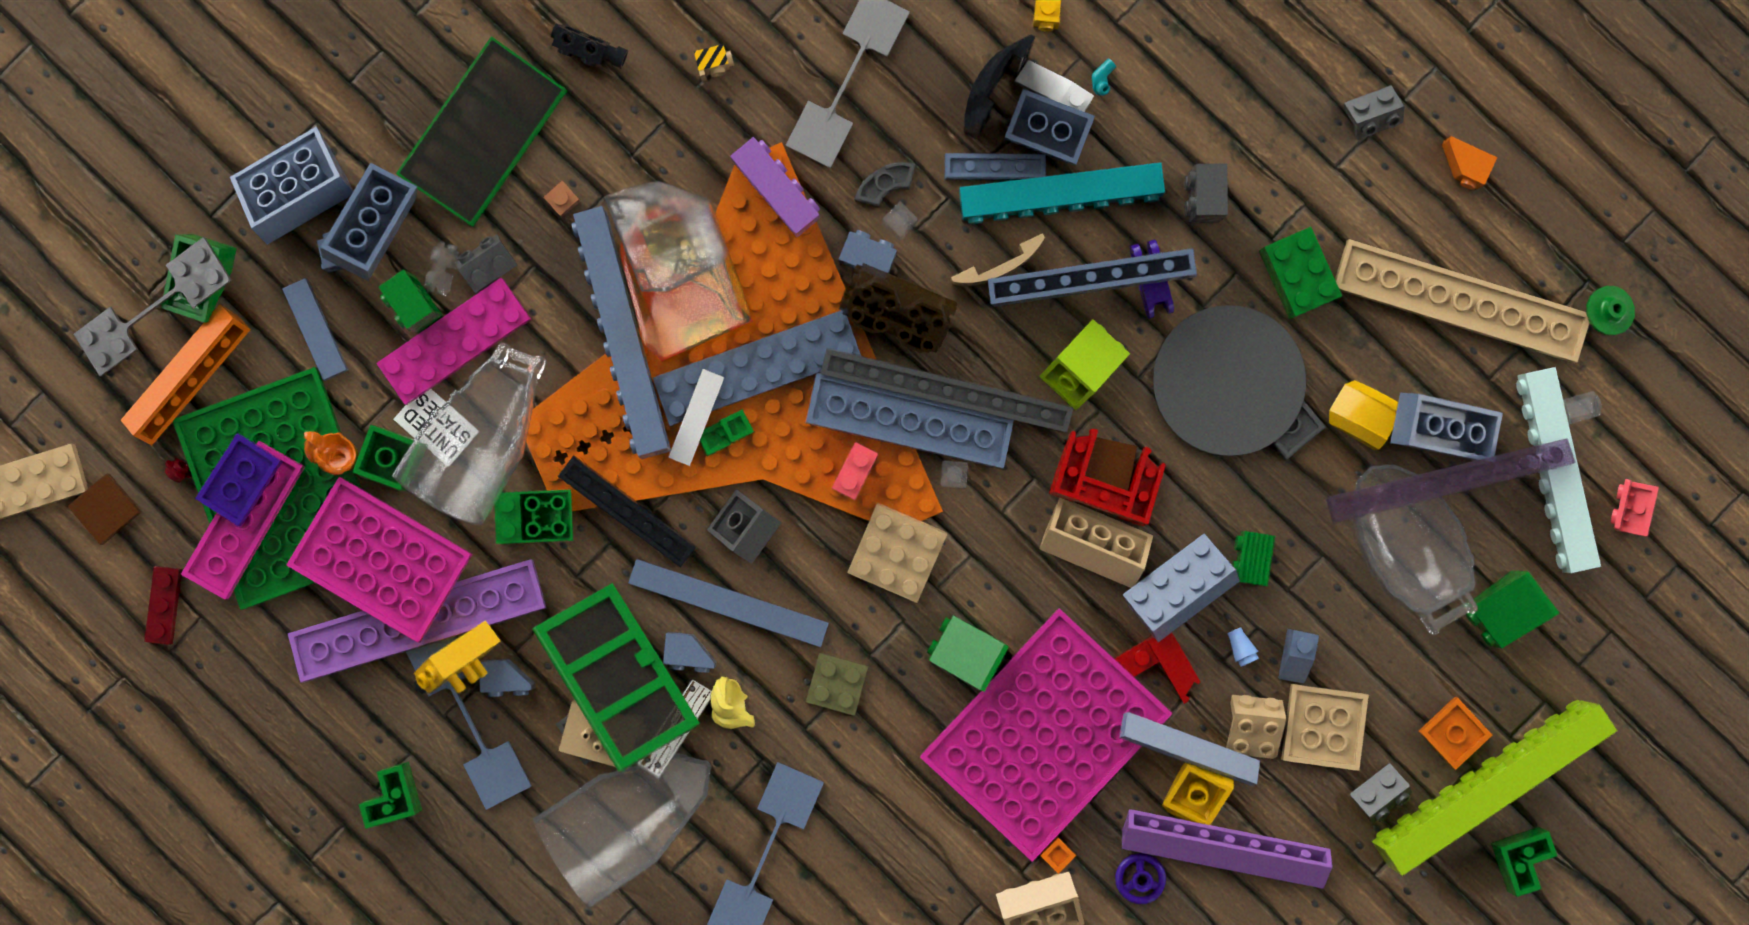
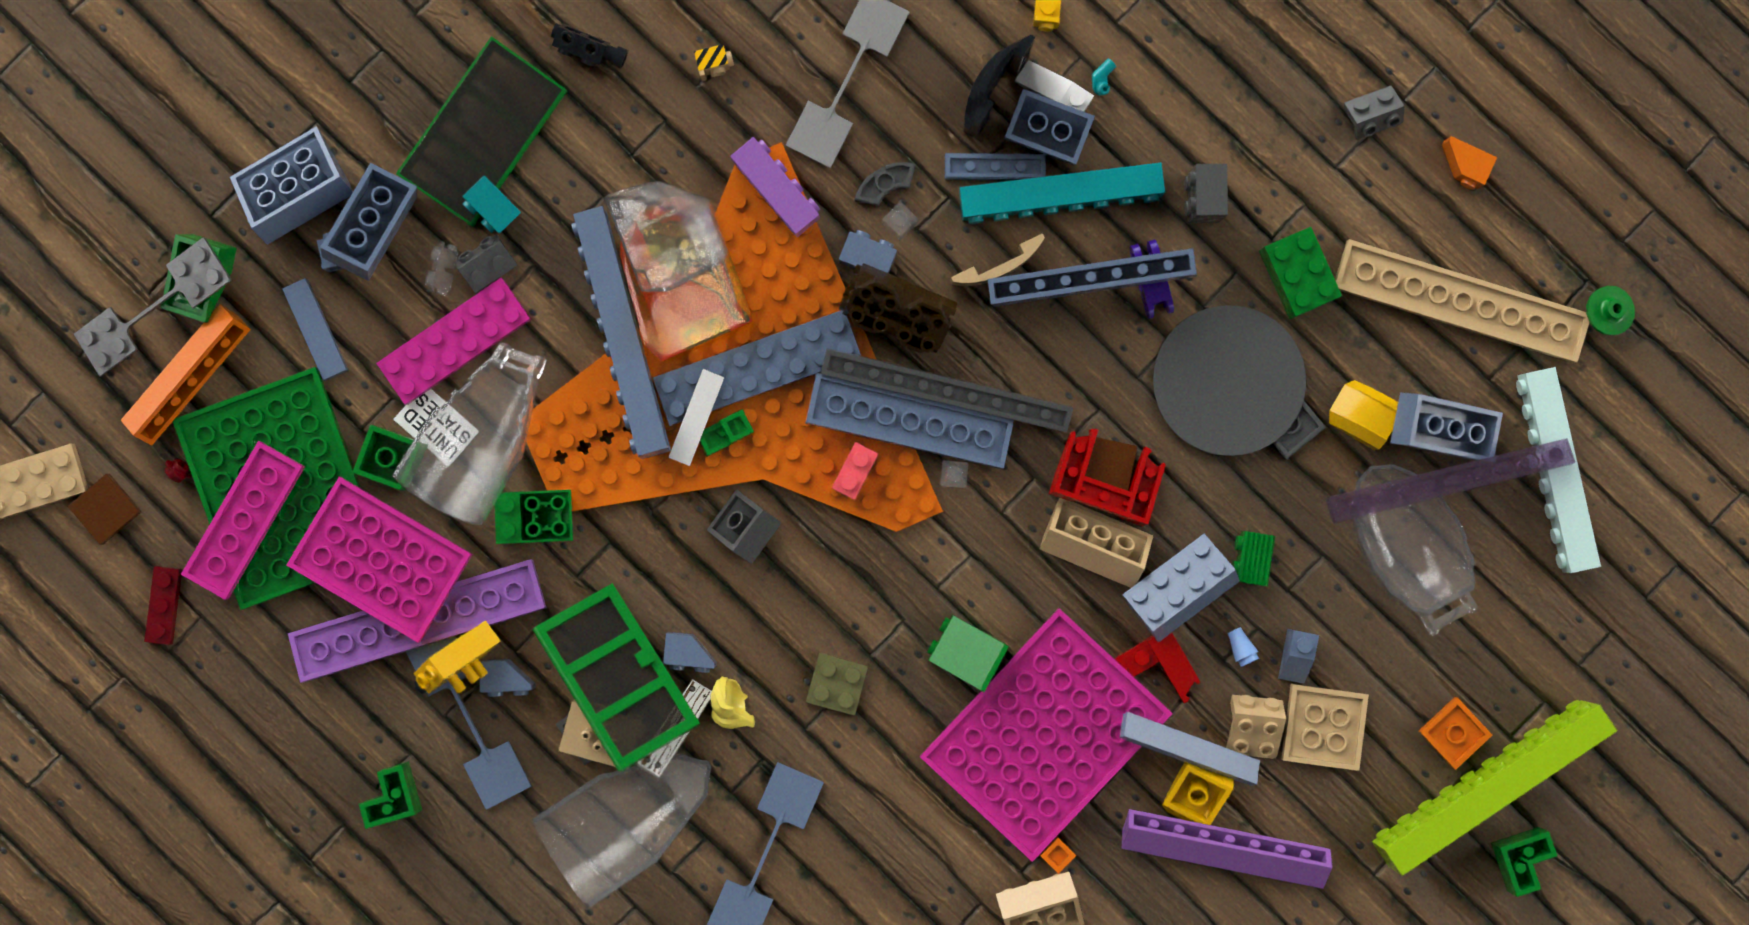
(239, 479): dark purple plate -> none
(330, 451): orange hair -> none
(410, 302): green brick -> none
(490, 204): none -> teal brick
(561, 198): nougat plate -> none
(627, 511): black tile -> none
(728, 602): sand blue tile -> none
(897, 552): tan plate -> none
(1084, 365): lime slope -> none
(1158, 887): dark purple piece -> none
(1382, 793): bracket -> none
(1511, 609): green slope -> none
(1582, 407): clear brick -> none
(1635, 508): coral bracket -> none

